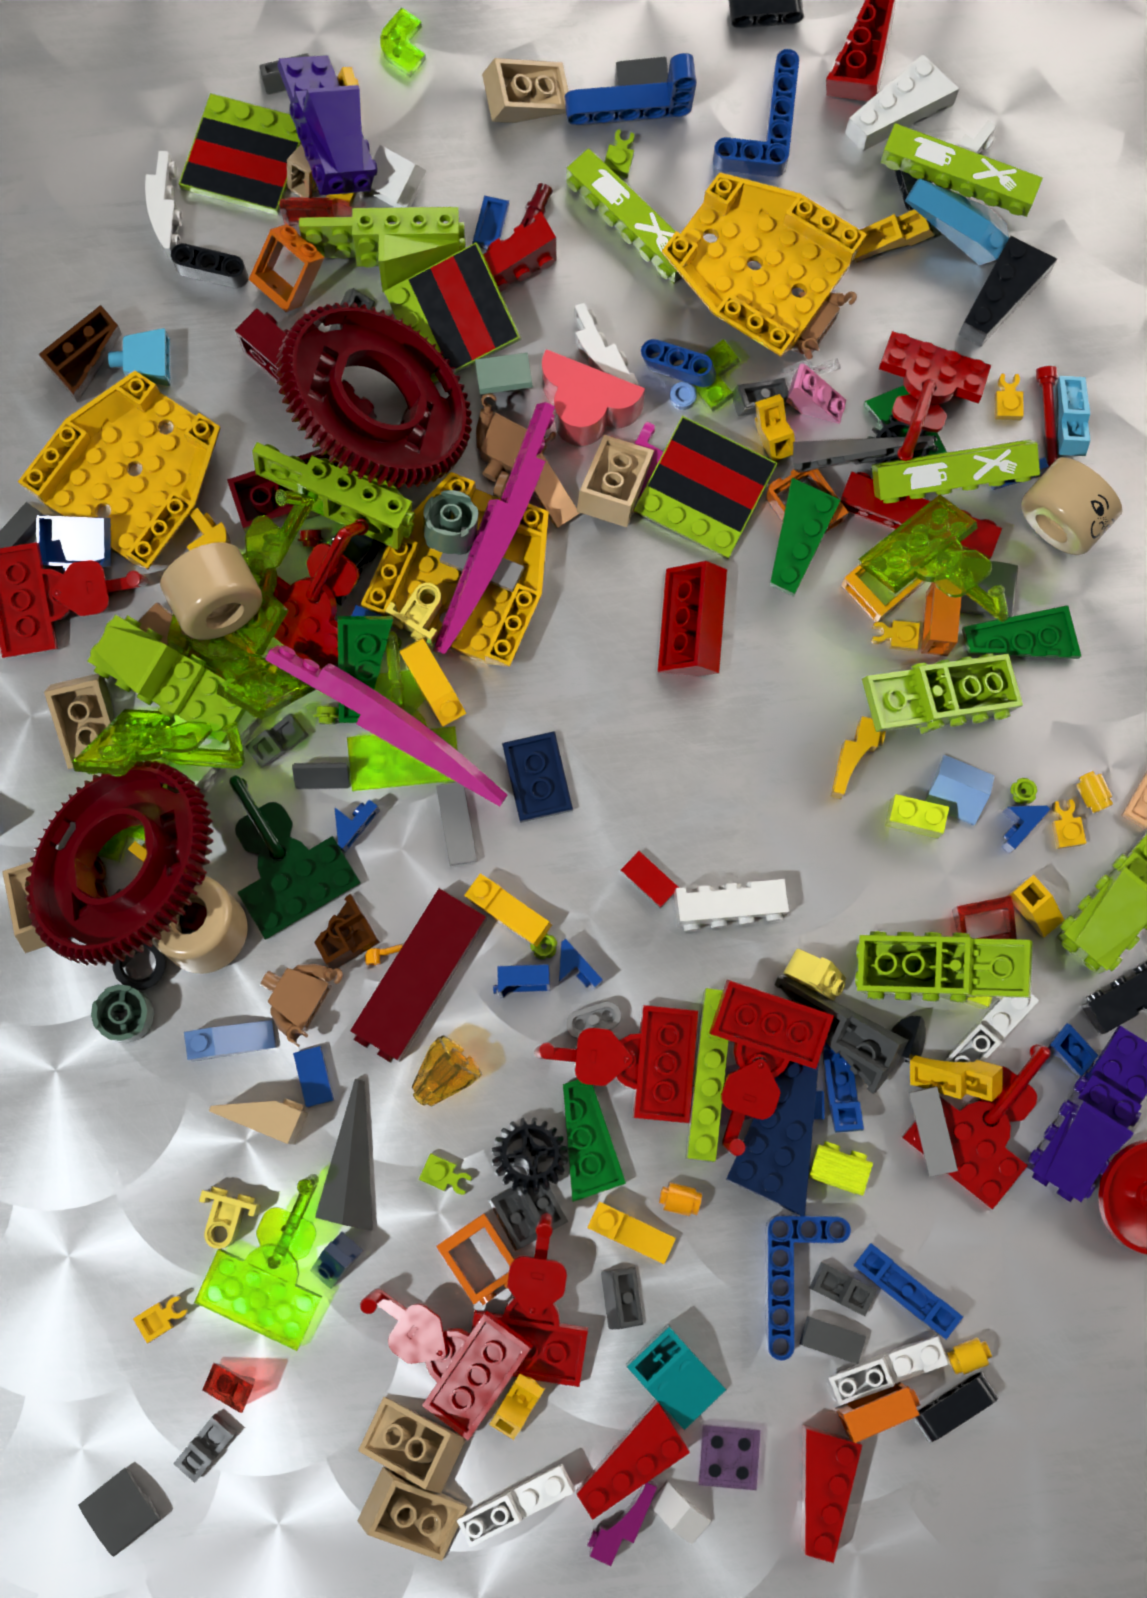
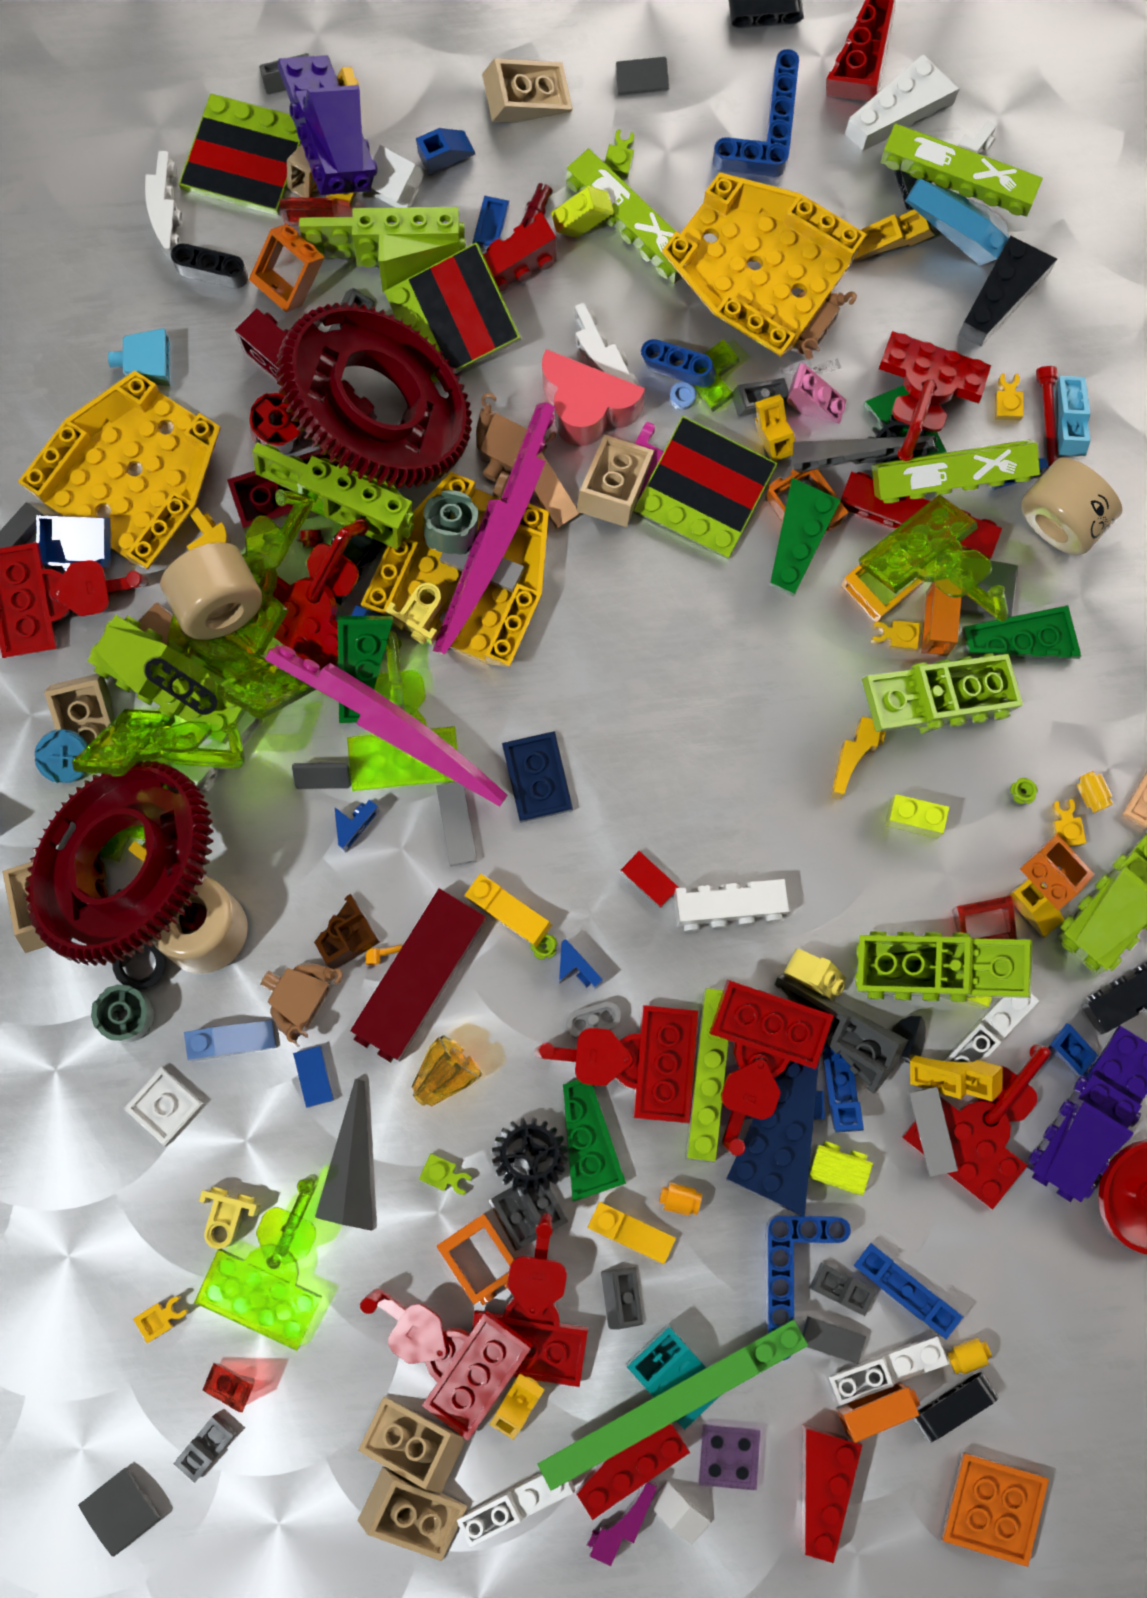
(55, 755): none -> dark azure tile
(81, 351): reddish brown wedge -> none
(163, 1106): none -> white tile
(167, 667): none -> black beam
(270, 410): none -> red cylinder
(272, 1118): tan slope -> none
(276, 741): dark grey slope -> none
(298, 881): dark green plate -> none
(326, 714): lime plate -> none
(336, 1260): dark blue brick -> none
(396, 45): clear neon green plate -> none
(432, 682): yellow slope -> none
(443, 148): none -> blue slope
(503, 373): sand green slope -> none
(522, 979): blue container -> none
(582, 212): none -> neon yellow brick
(636, 101): blue beam -> none
(671, 1405): none -> bright green slope
(692, 619): red slope -> none
(961, 789): light blue slope -> none
(995, 1509): none -> orange plate
(1026, 819): blue slope -> none
(1061, 884): none -> orange window

